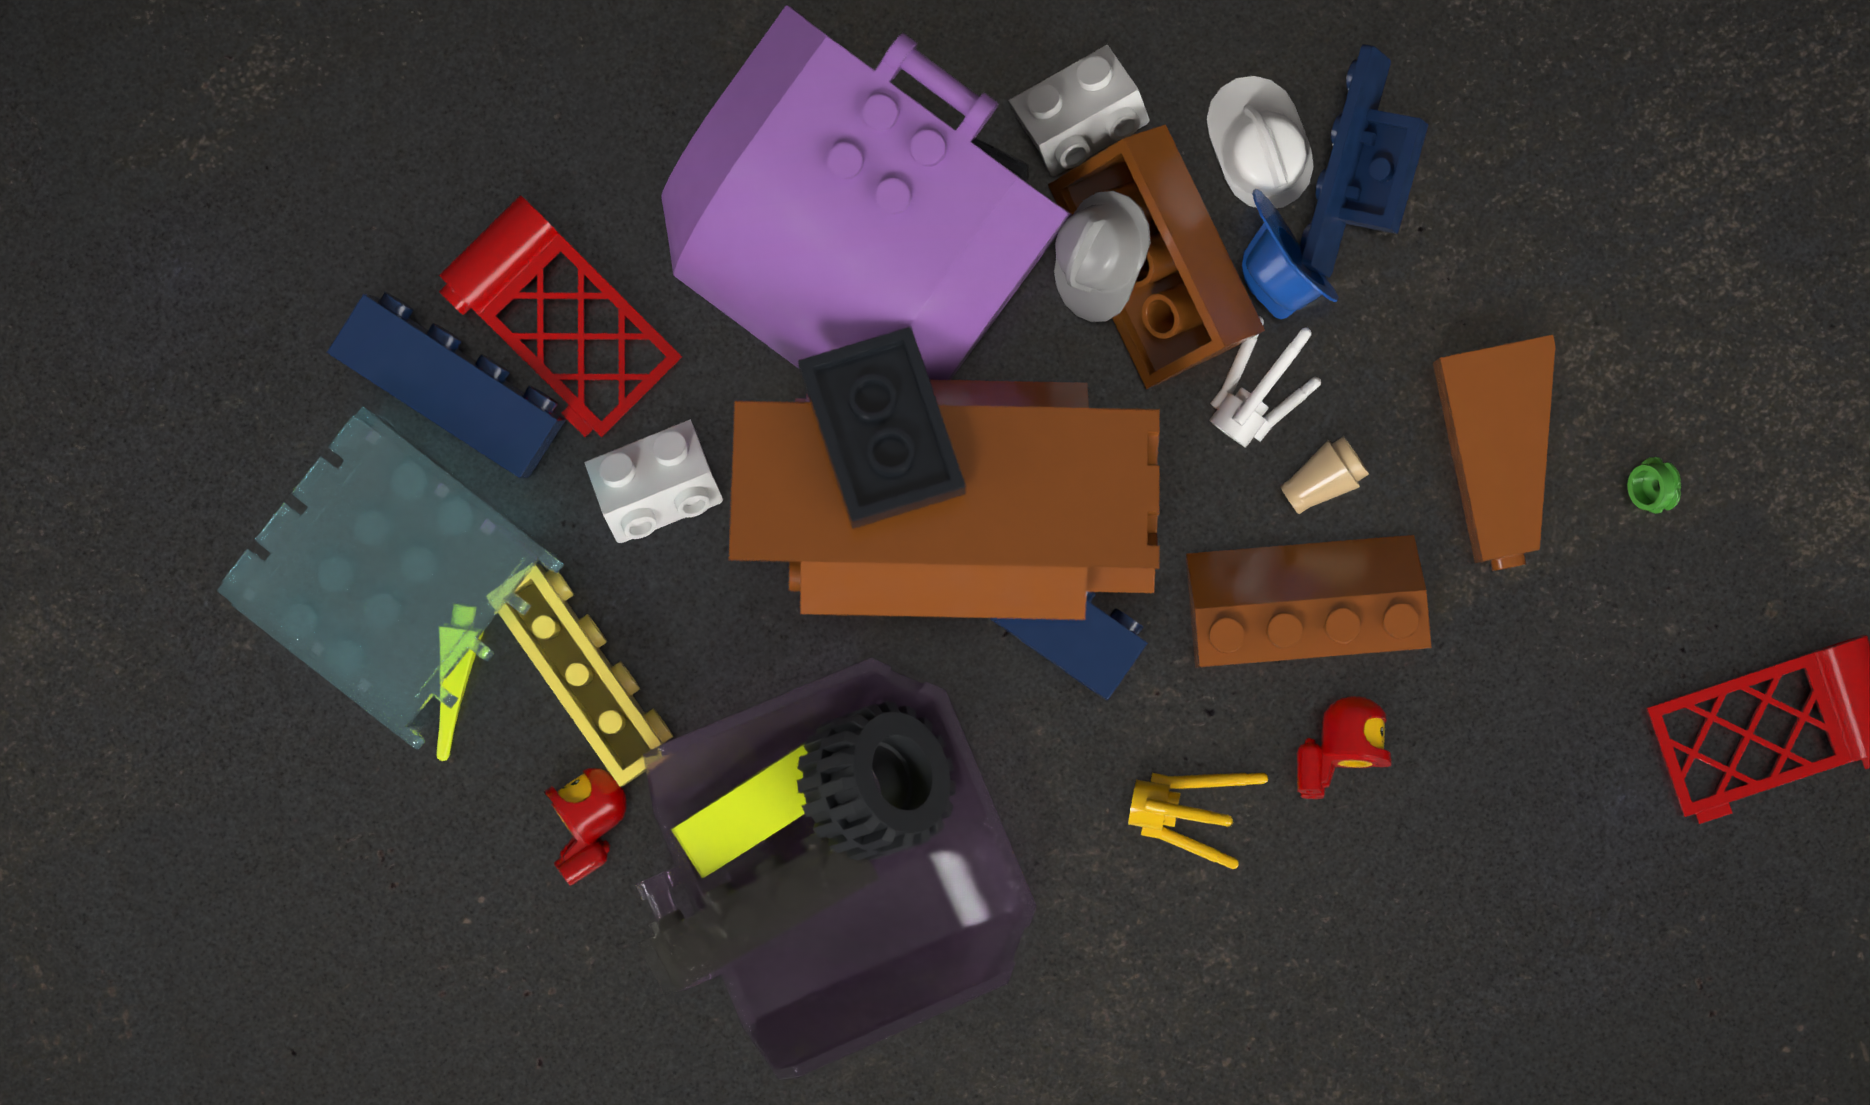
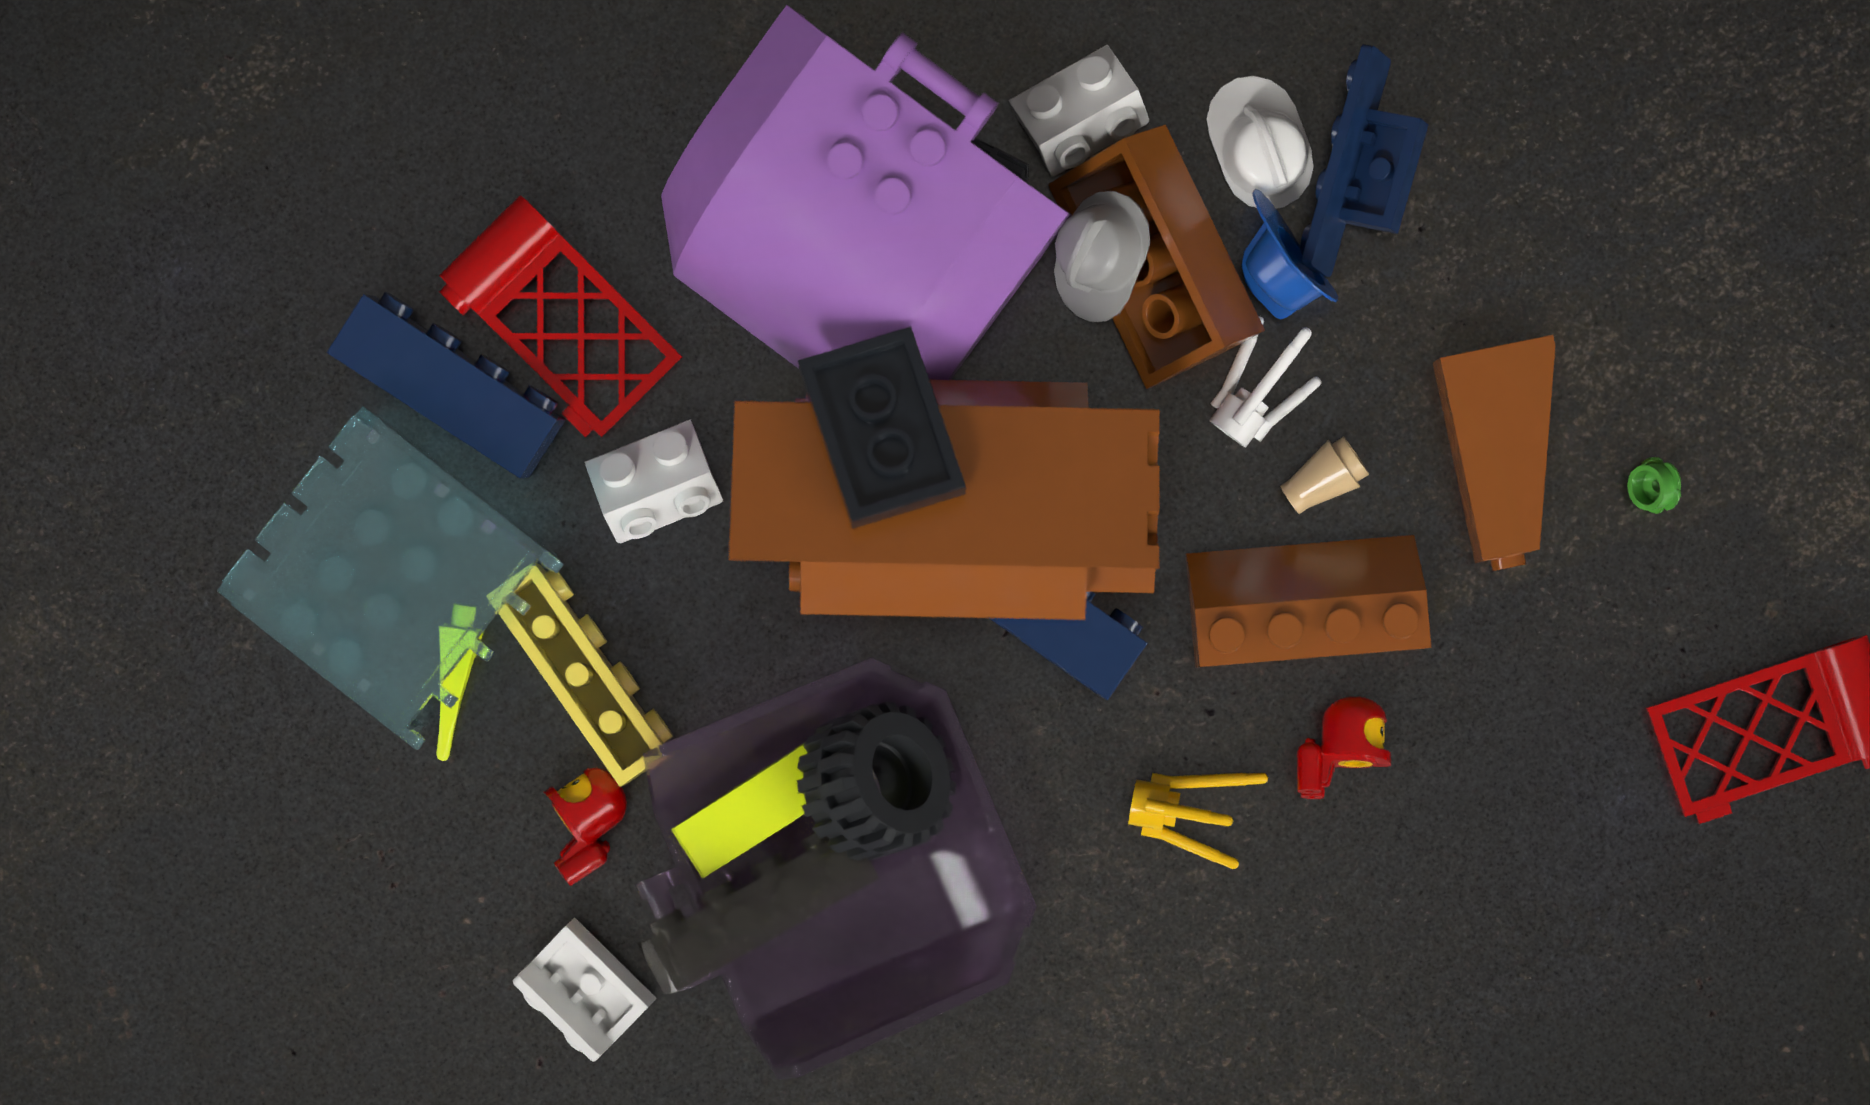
(583, 990): none -> white bracket

